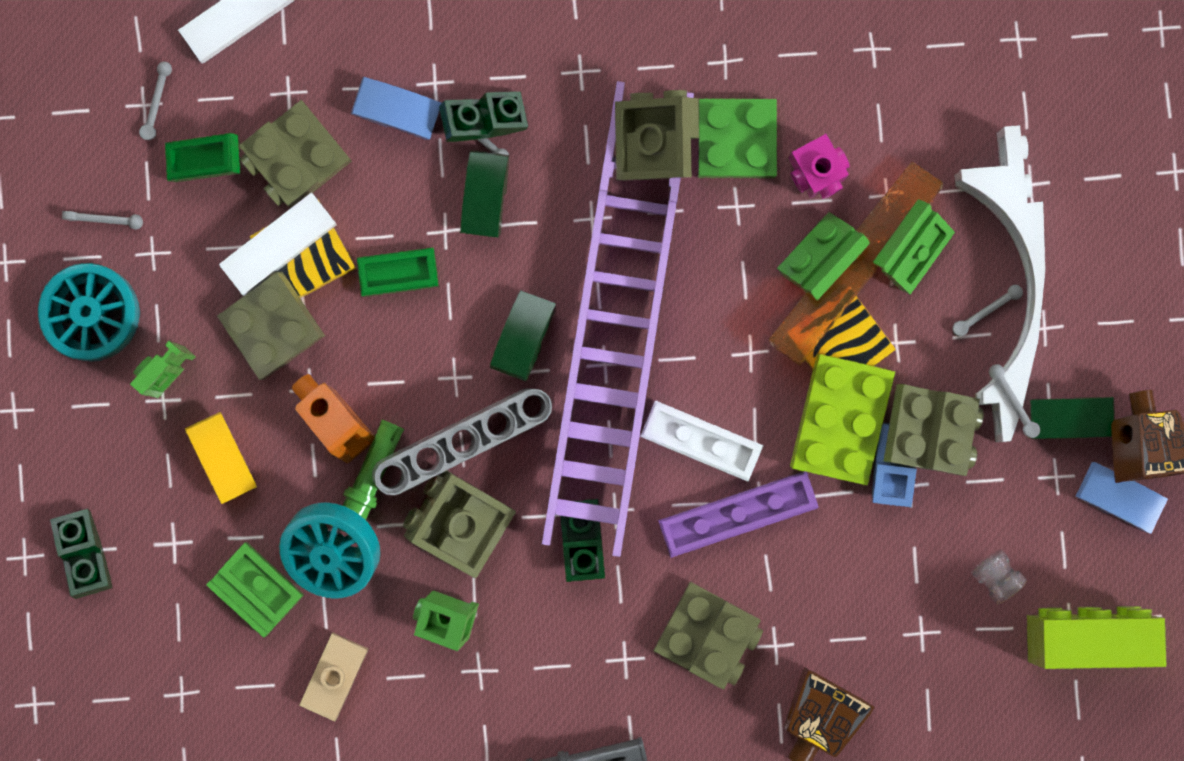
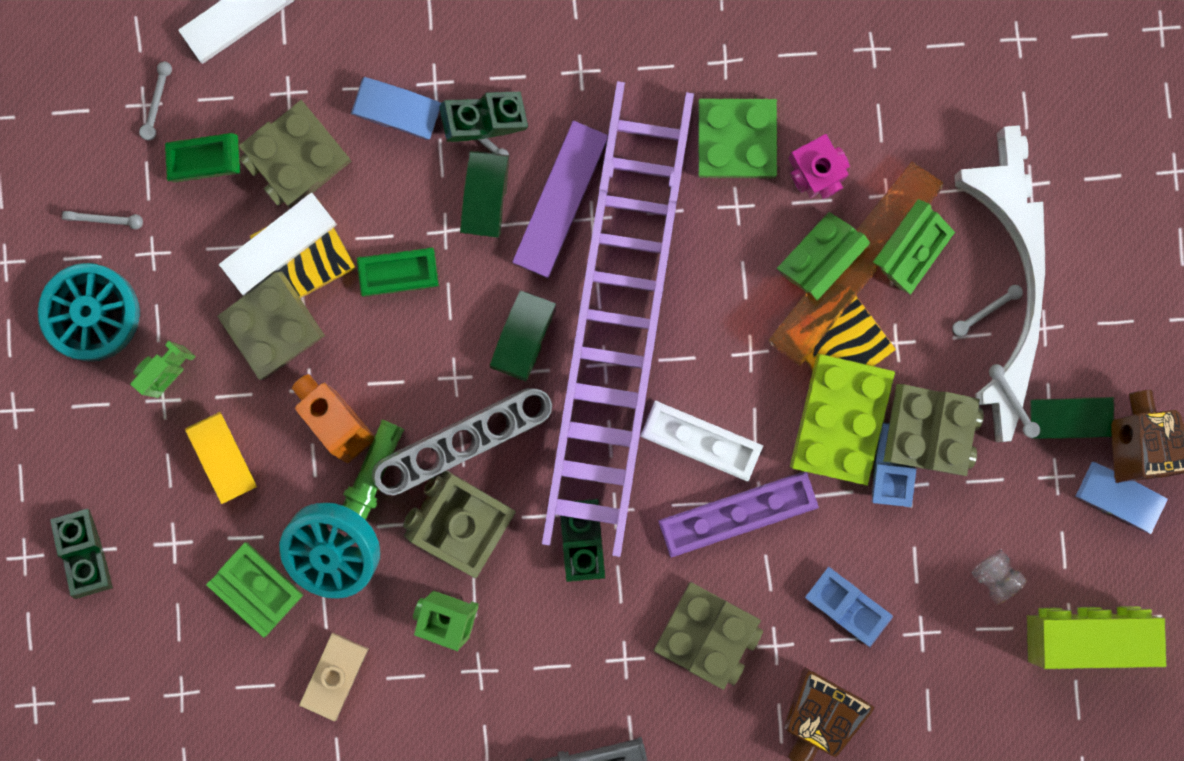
(560, 199): none -> medium lavender tile
(655, 135): olive plate -> none
(849, 607): none -> medium blue slope

